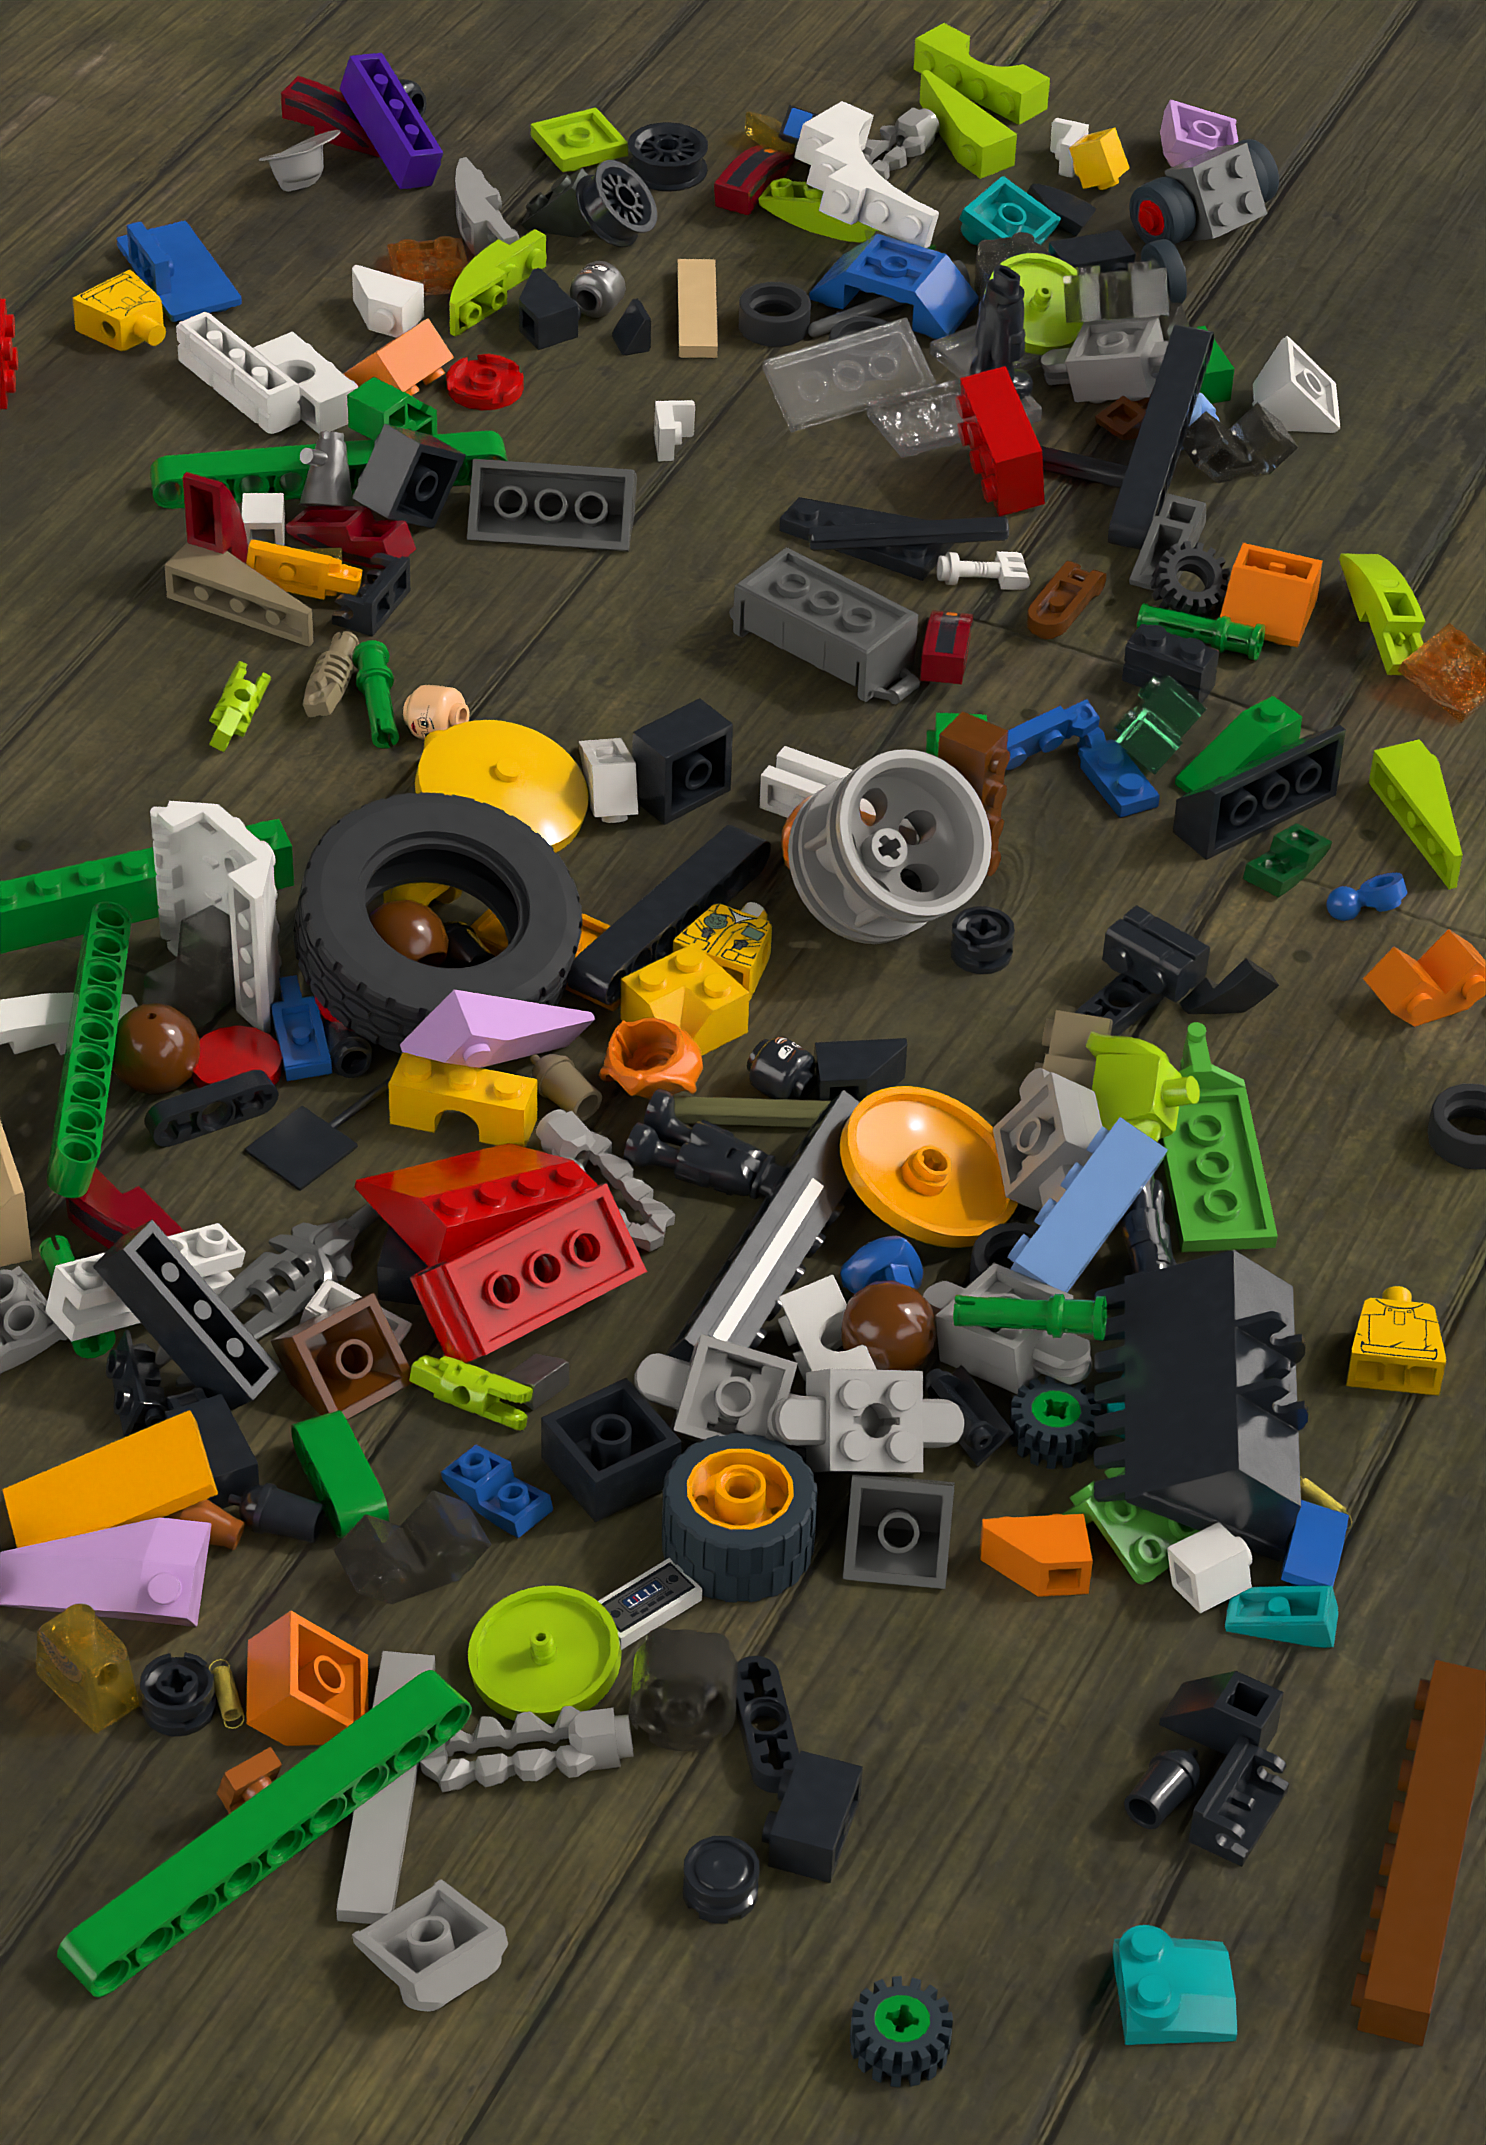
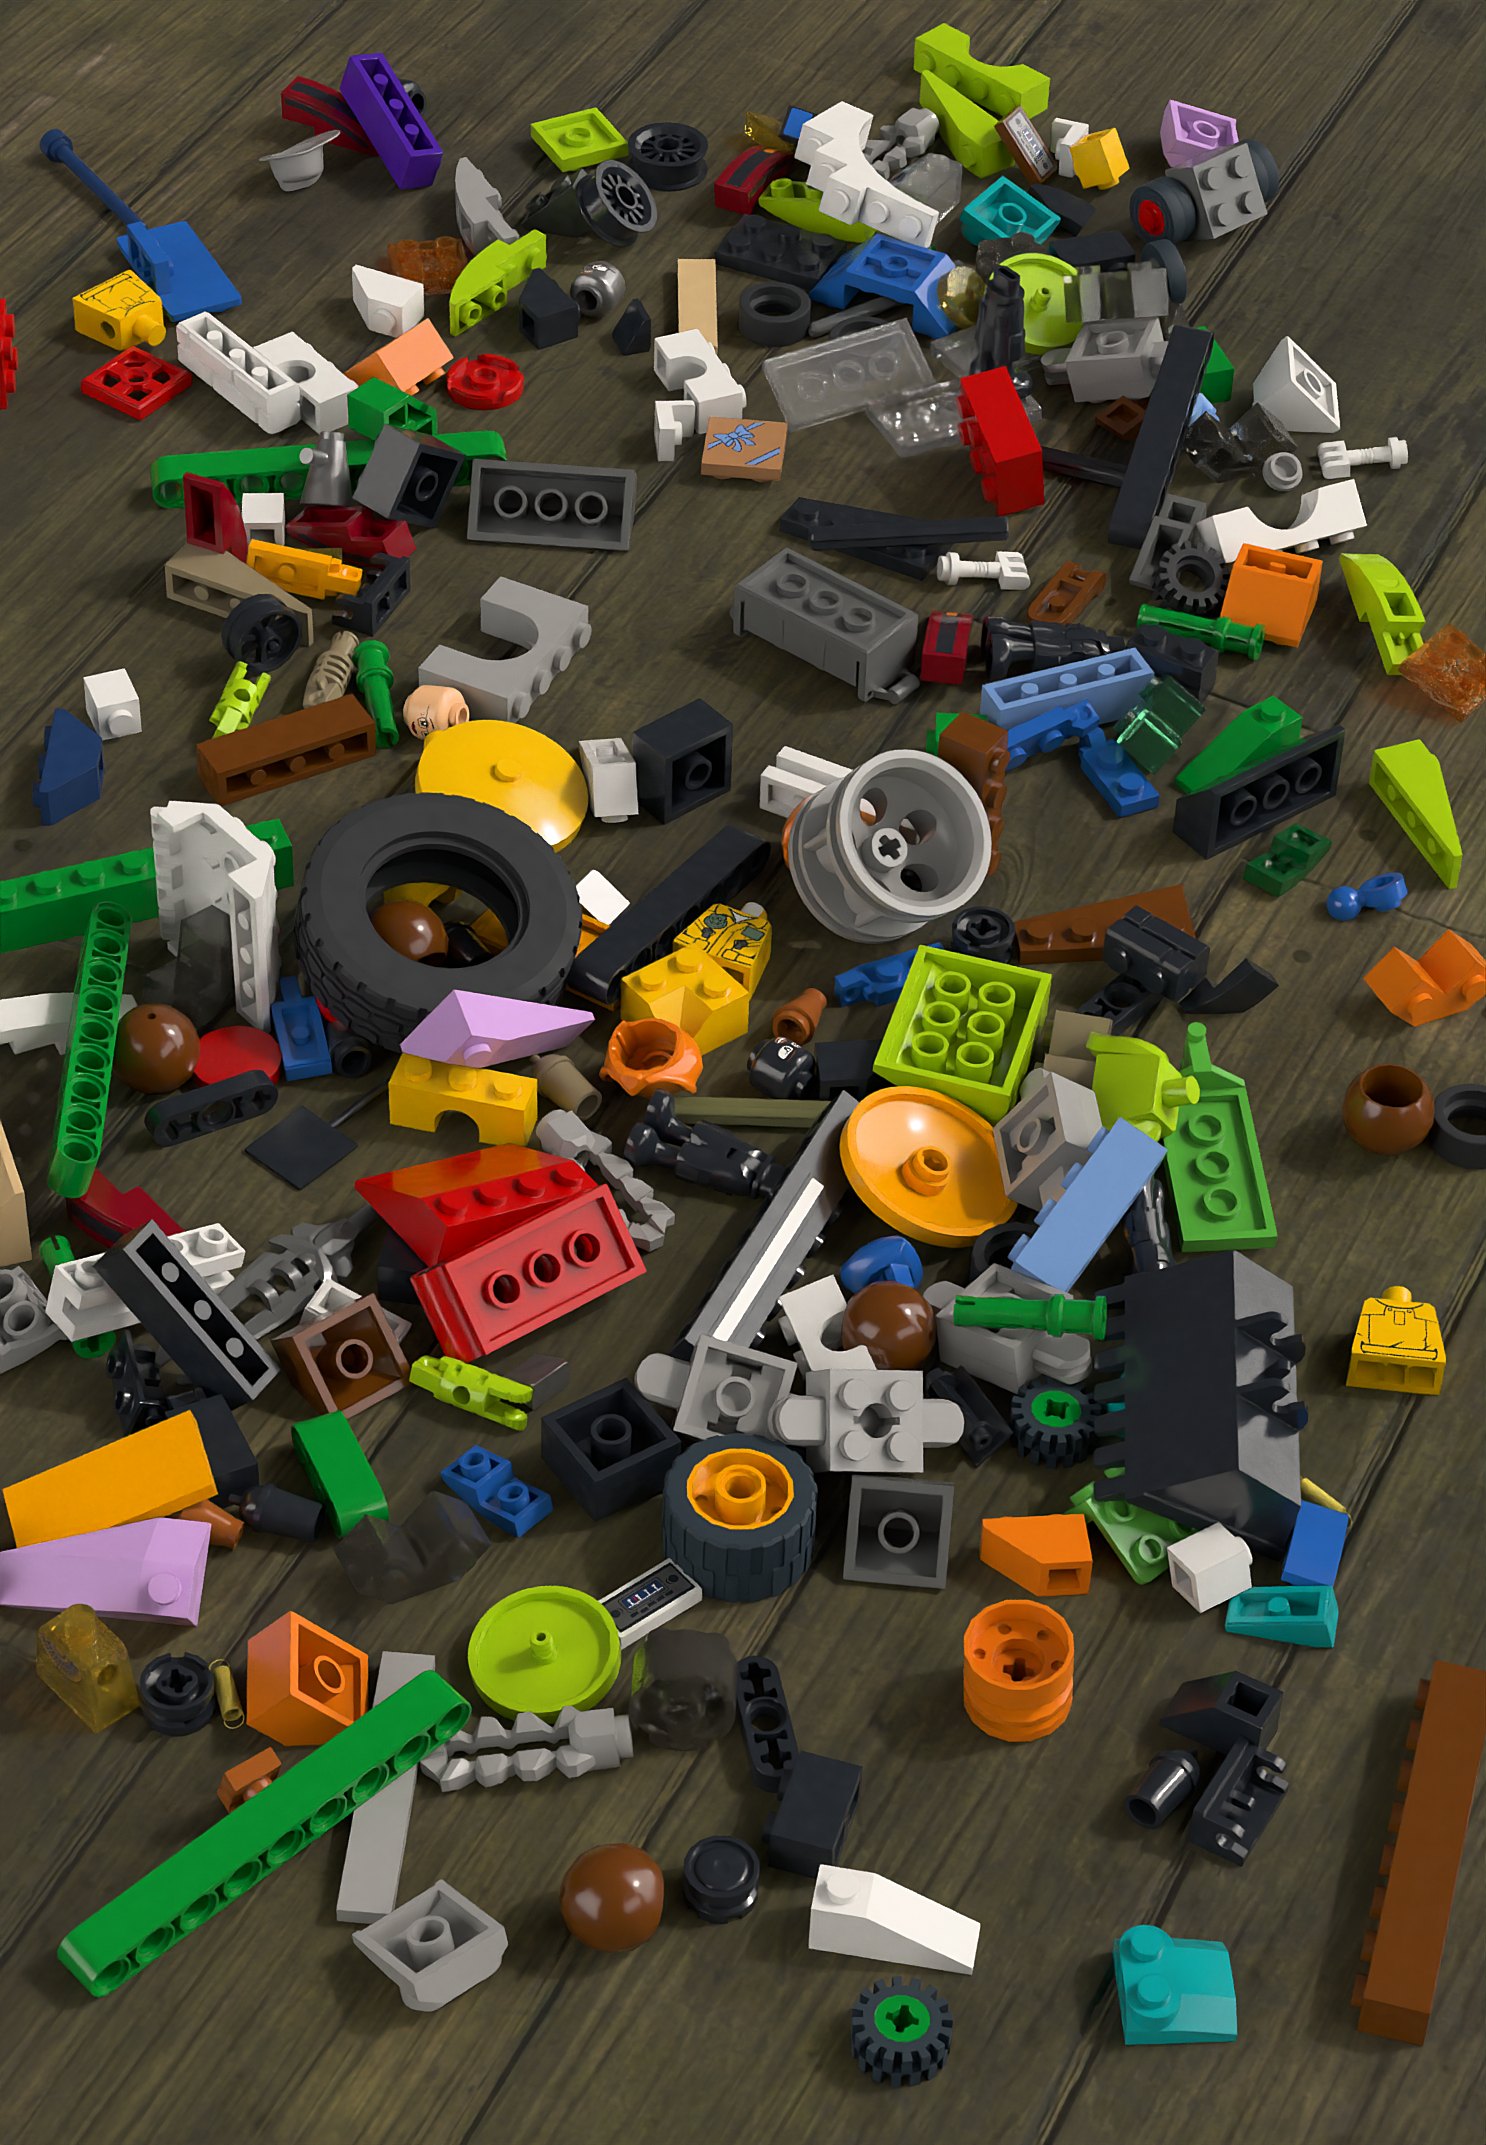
(59, 148): none -> dark blue piece
(69, 770): none -> dark blue slope
(112, 704): none -> white brick
(136, 364): none -> red piece
(256, 624): none -> black wheel
(286, 750): none -> reddish brown brick
(524, 615): none -> light grey arch
(600, 898): none -> slope
(612, 1897): none -> reddish brown helmet
(692, 364): none -> white arch
(744, 449): none -> medium nougat tile
(779, 251): none -> black plate
(800, 1017): none -> dark orange cone
(876, 980): none -> blue hinge
(887, 1922): none -> white slope
(932, 181): none -> clear slope
(961, 295): none -> clear yellow piece
(965, 1029): none -> lime slope
(1018, 1670): none -> orange wheel
(1026, 146): none -> tile
(1041, 643): none -> black piece
(1081, 931): none -> reddish brown wing
(1106, 681): none -> medium blue brick
(1282, 471): none -> light grey plate
(1323, 514): none -> white arch
(1337, 460): none -> white hinge
(1388, 1109): none -> reddish brown helmet

